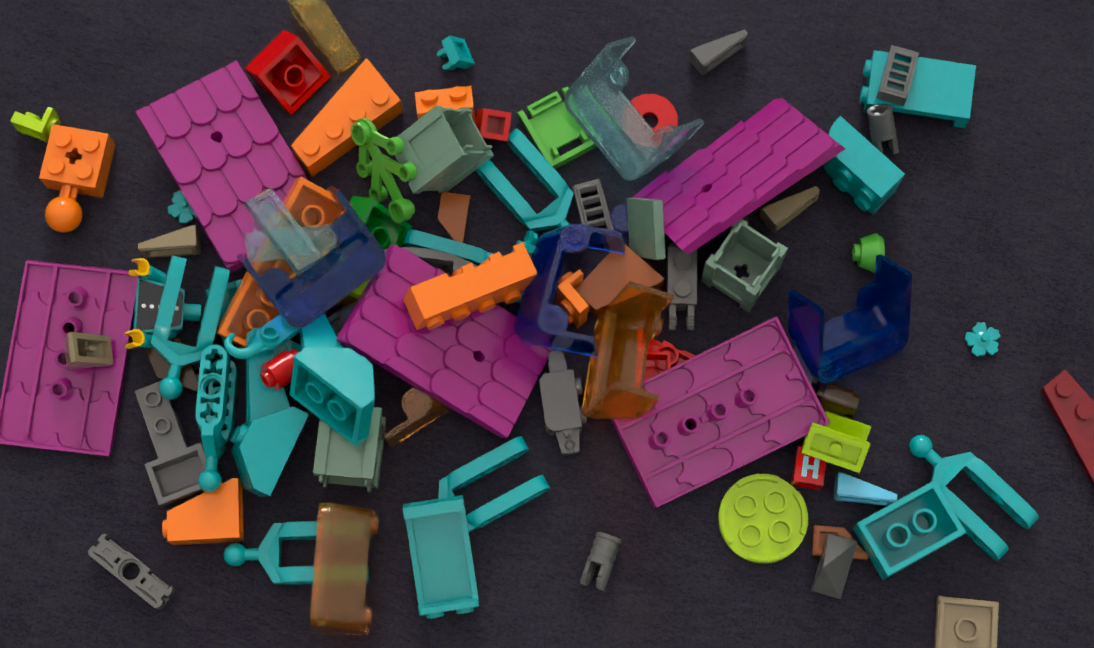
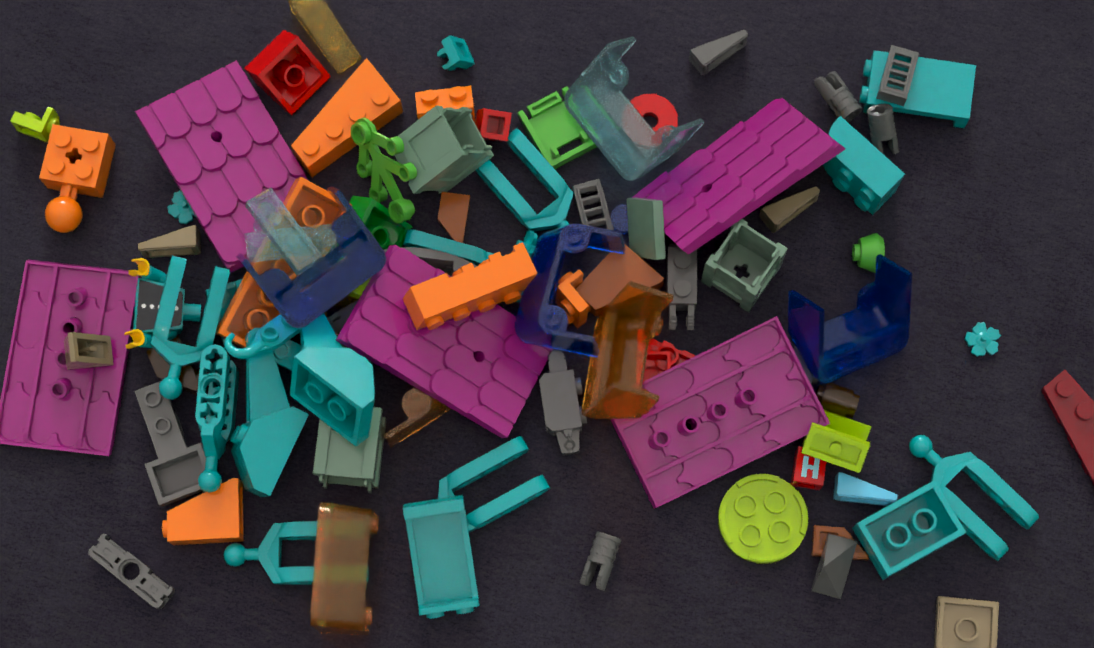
(278, 370): red brick -> none
(838, 96): none -> dark grey hinge

